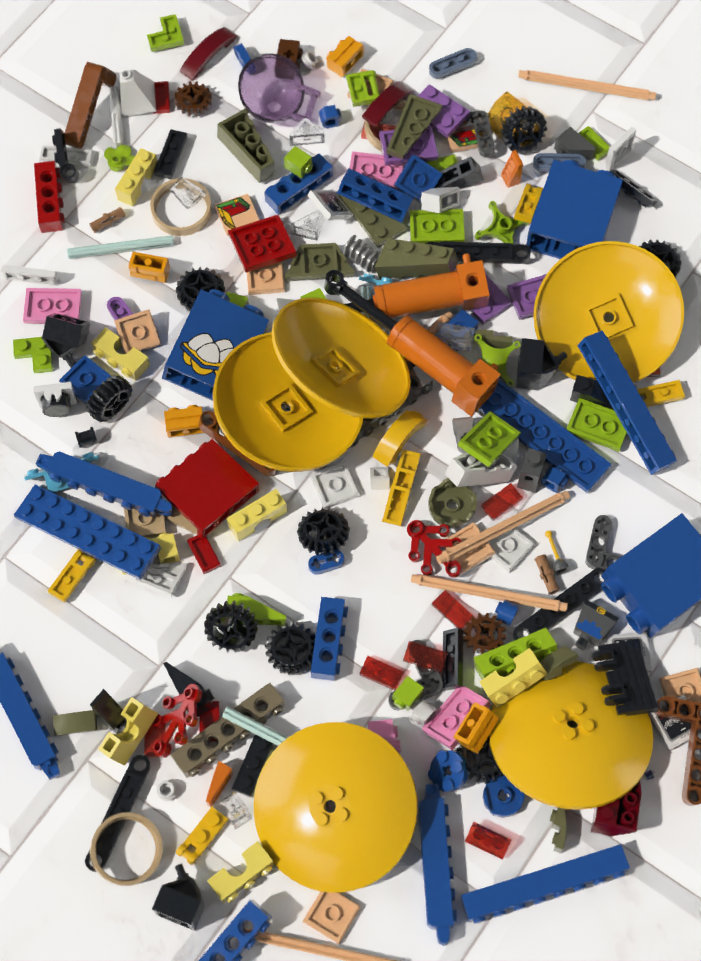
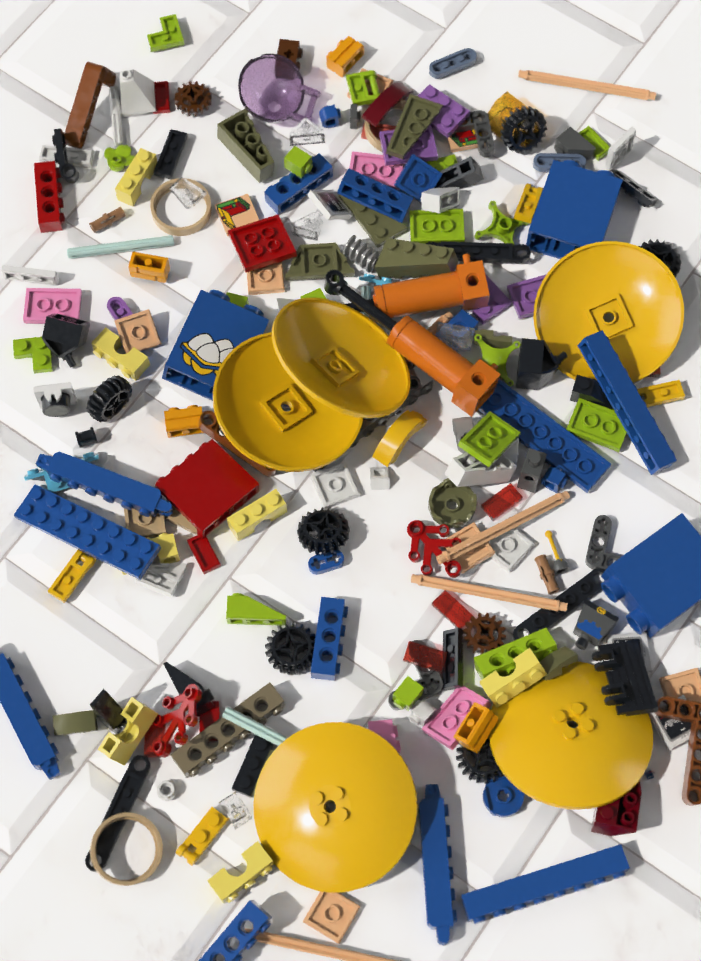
(85, 378): blue plate -> none
(180, 900): black piece -> none
(190, 285): black gear -> none
(205, 51): dark red slope -> none
(219, 781): orange slope -> none
(225, 616): black gear -> none
(241, 54): blue beam -> none
(309, 60): white plate -> none
(355, 116): none -> dark grey plate
(381, 673): clear red plate -> none
(401, 487): yellow slope -> none
(438, 768): blue plate -> none
(488, 840): clear red plate -> none
(506, 612): blue plate -> none
(512, 170): orange slope -> none
(559, 823): olive slope -> none

